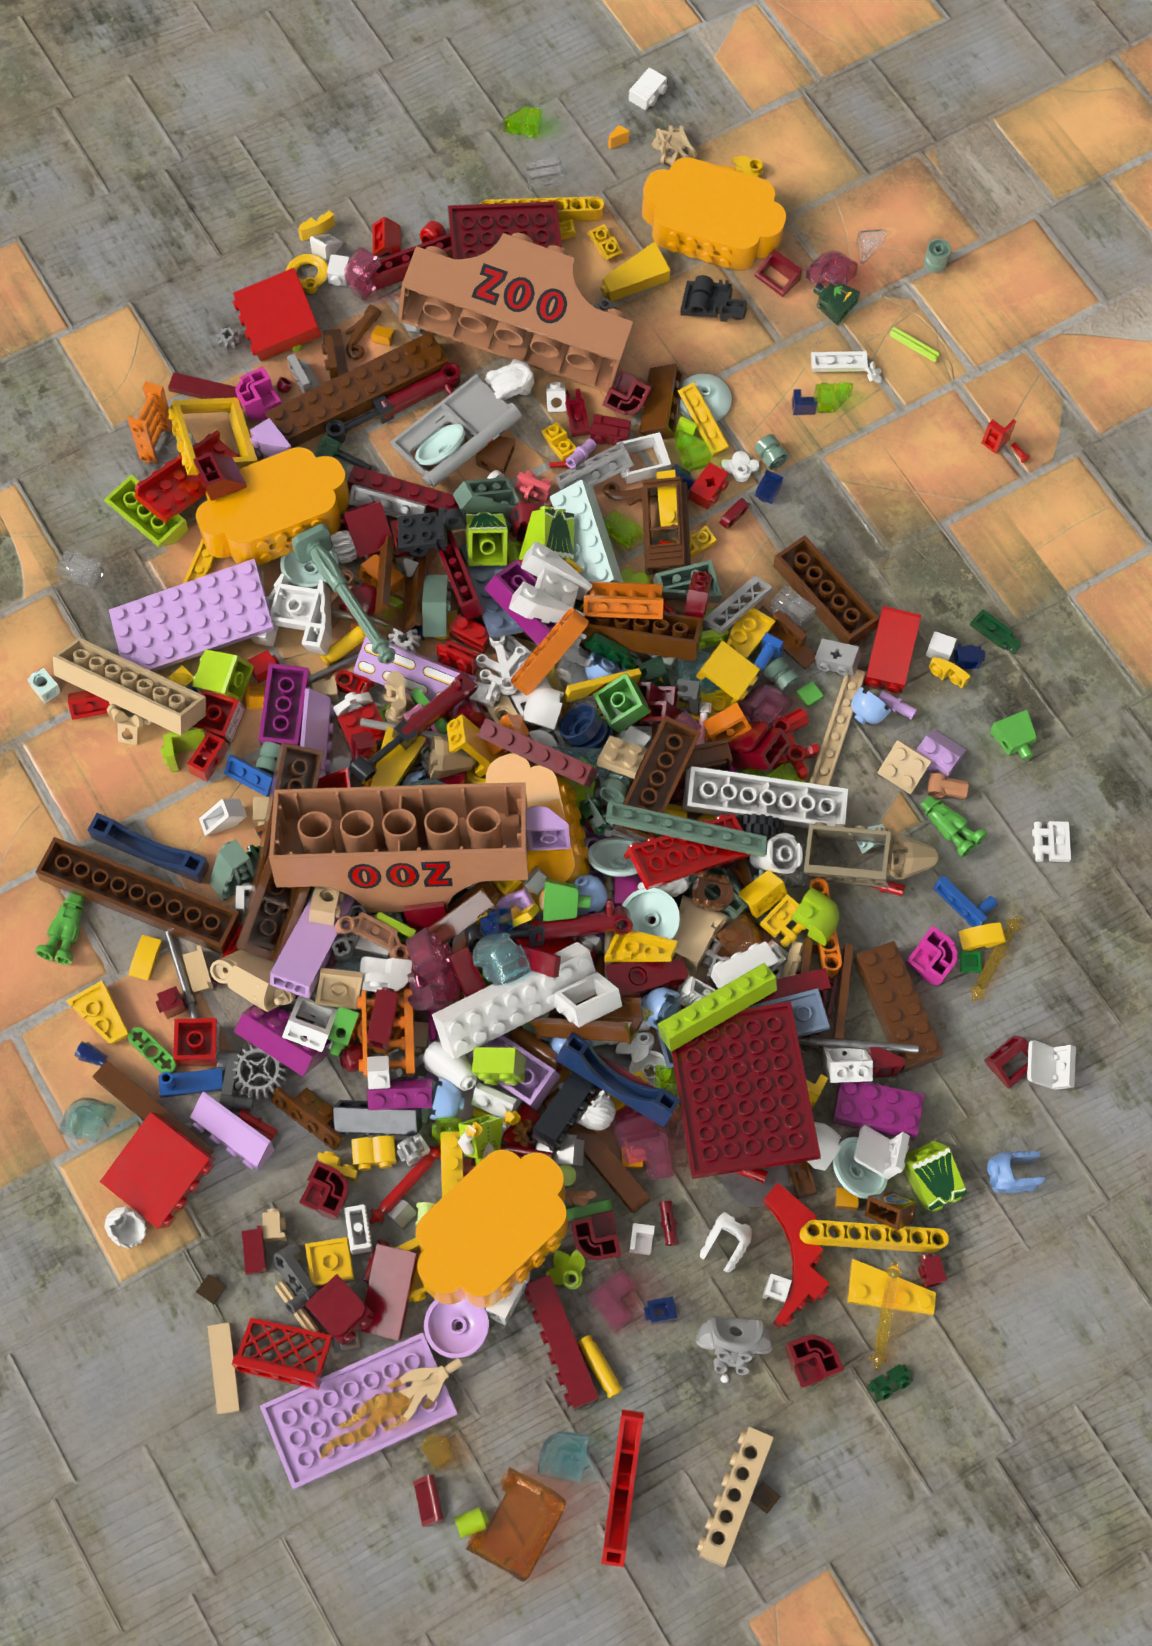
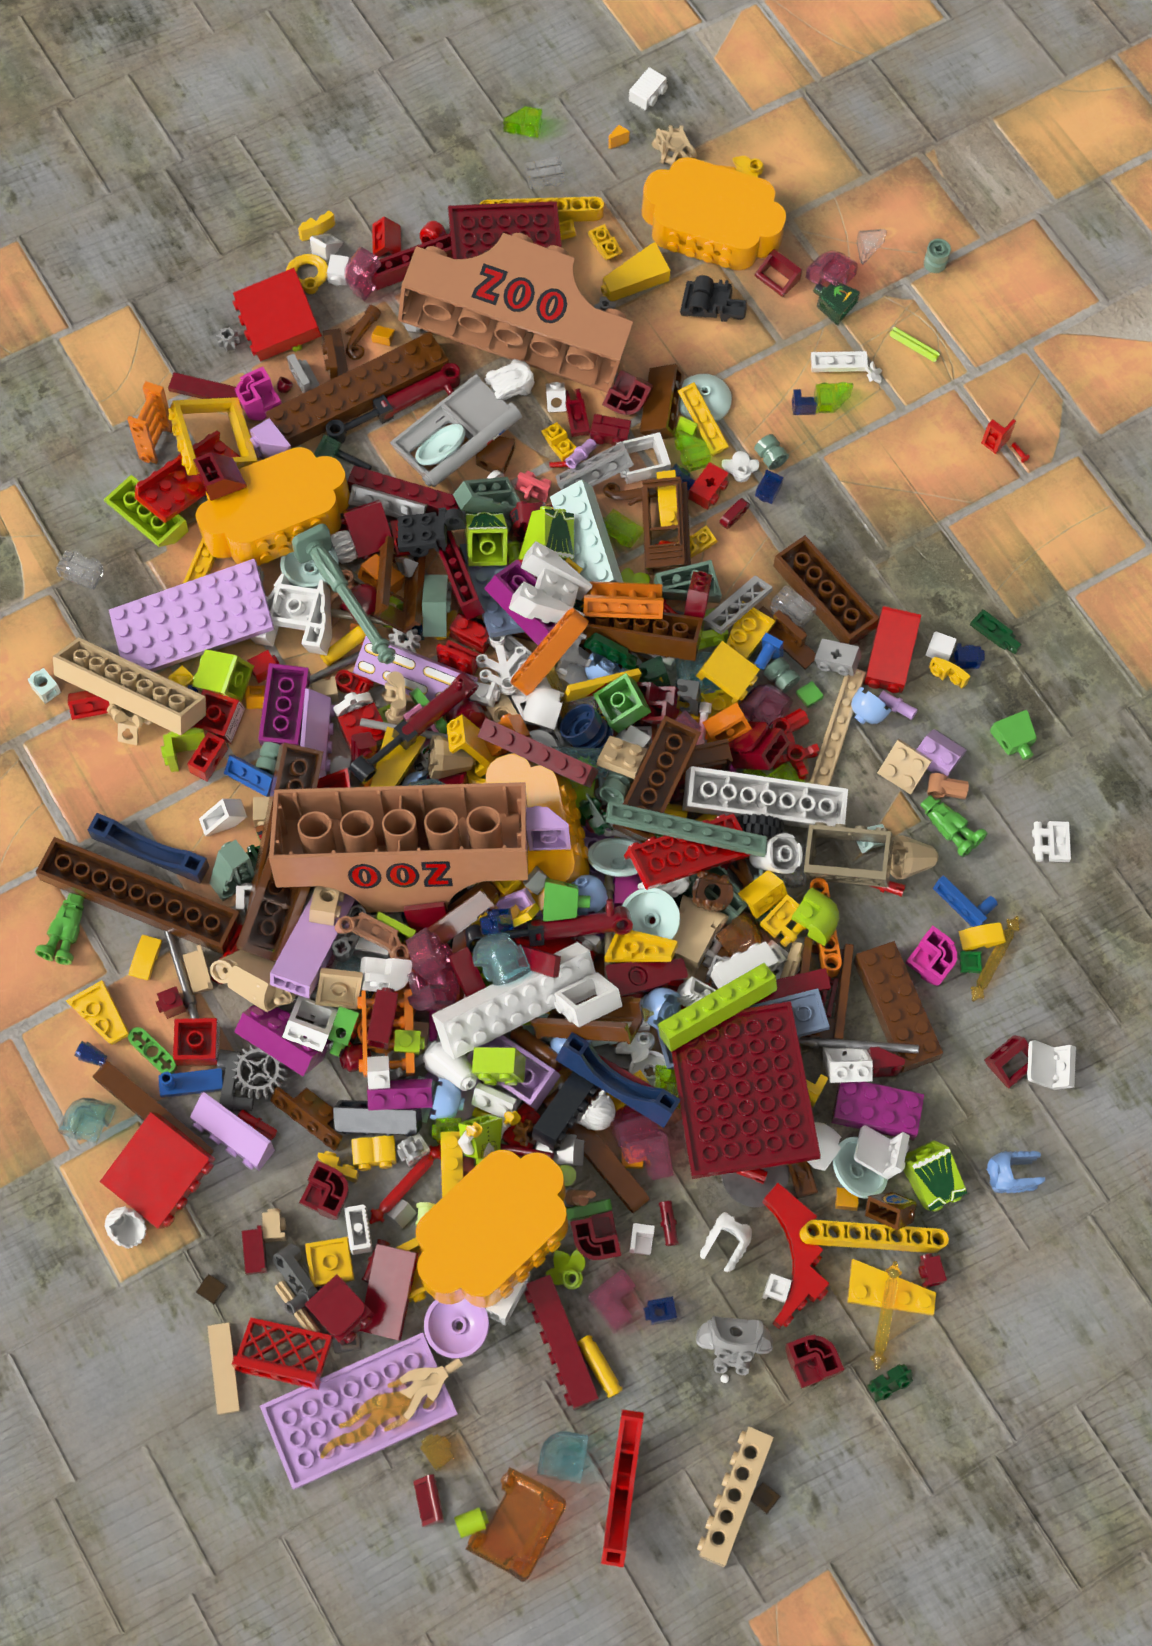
(408, 1041): none -> lime bracket

